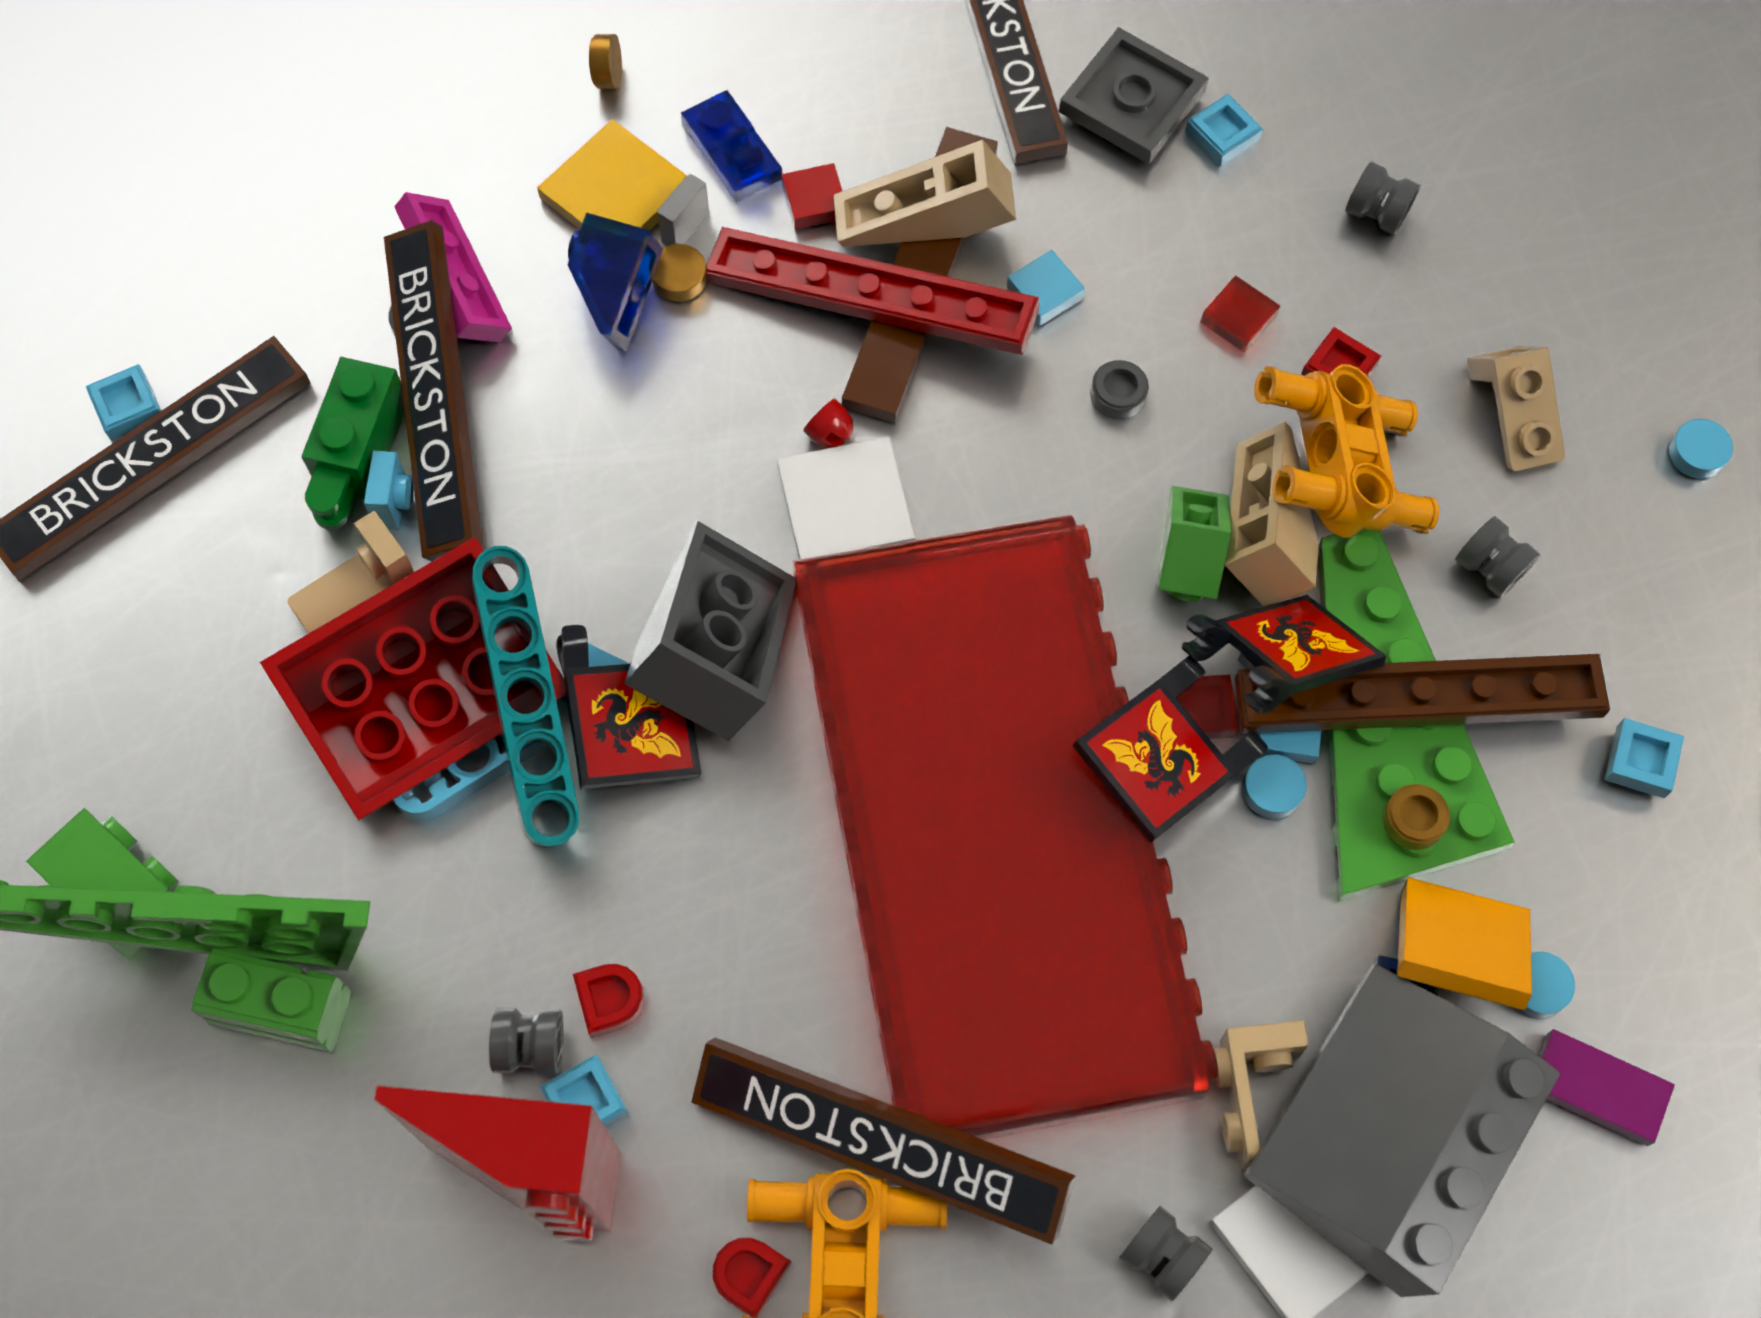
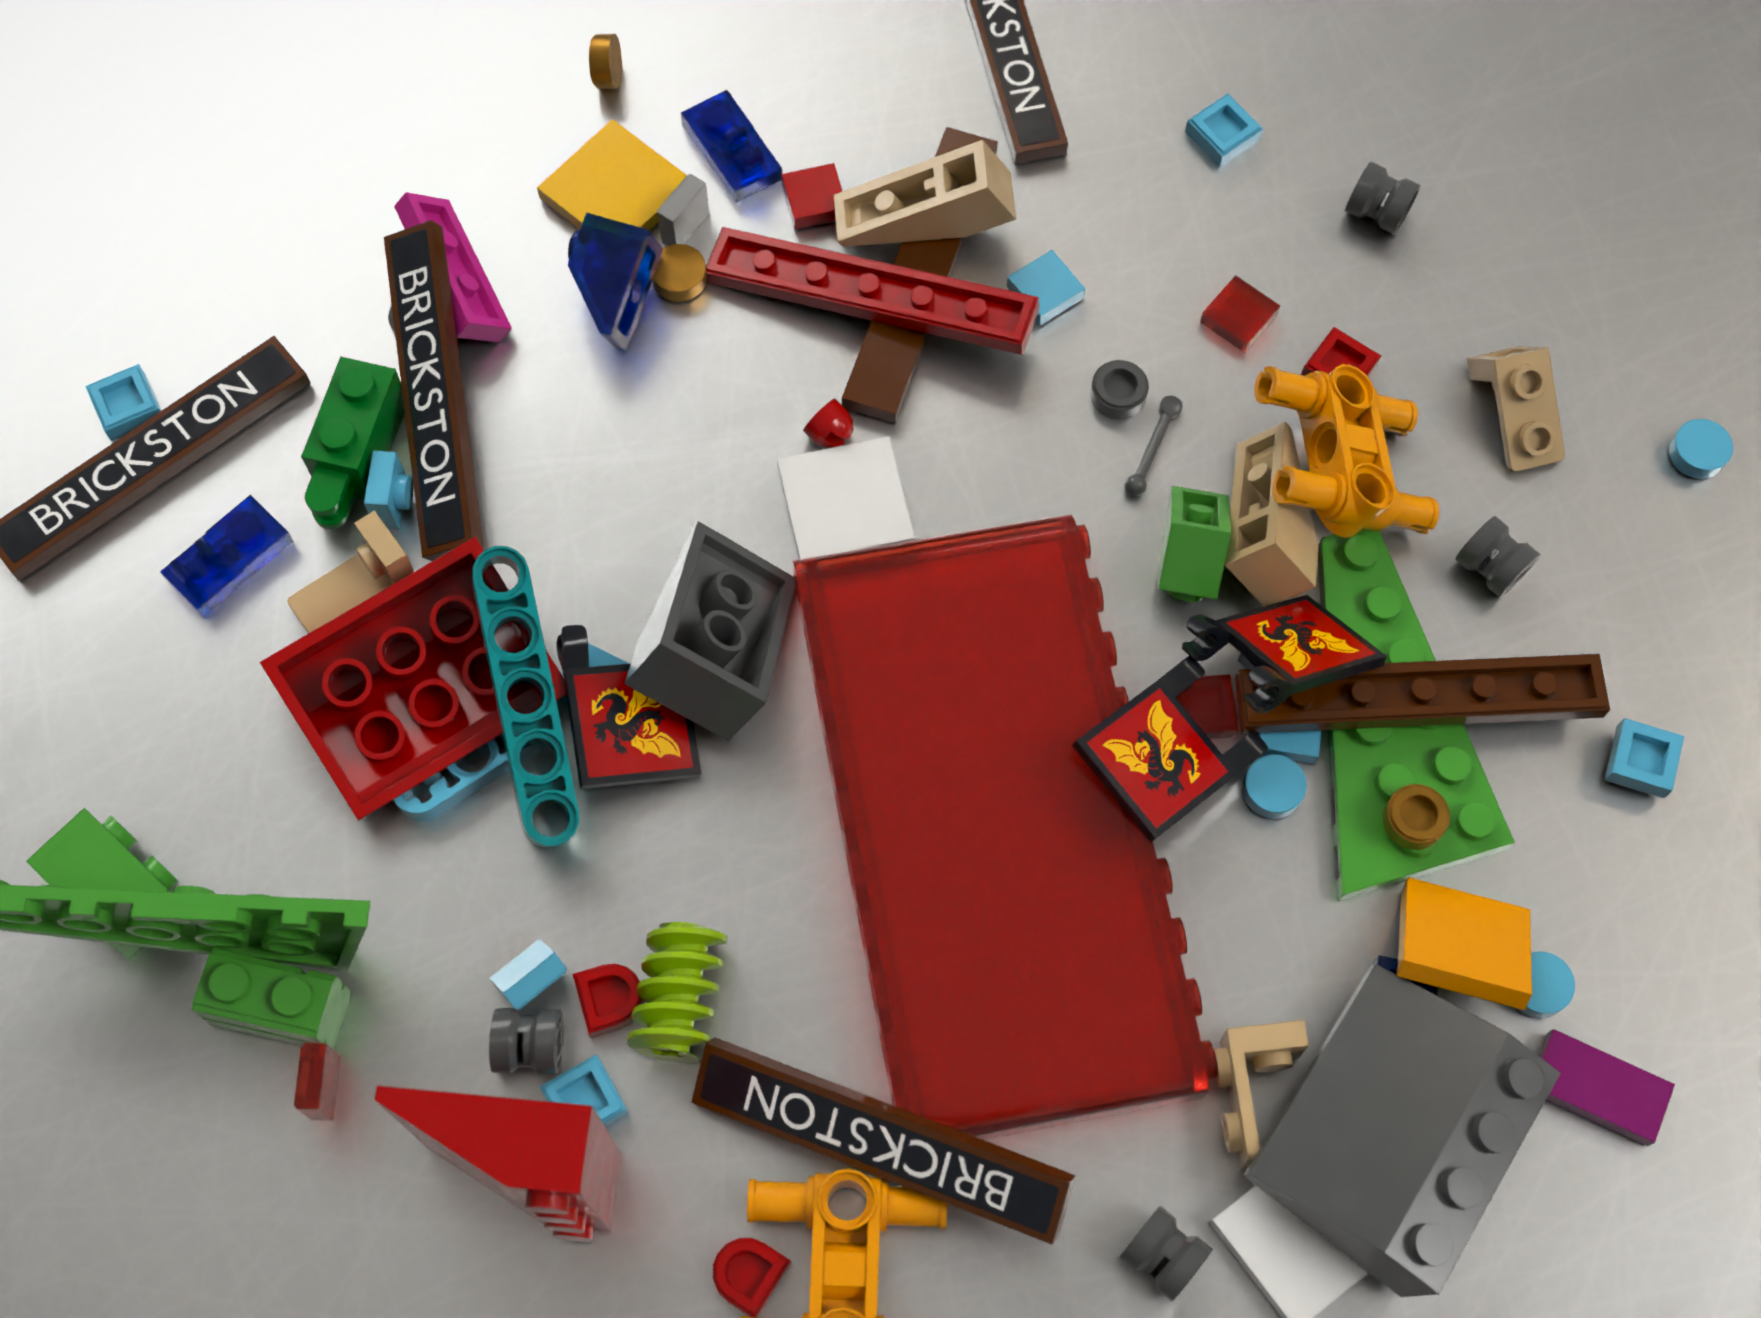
(227, 556): none -> clear blue plate
(317, 1081): none -> clear red tile
(528, 974): none -> medium azure tile
(674, 991): none -> lime piece
(1133, 95): dark grey plate -> none
(1169, 410): none -> dark grey hinge

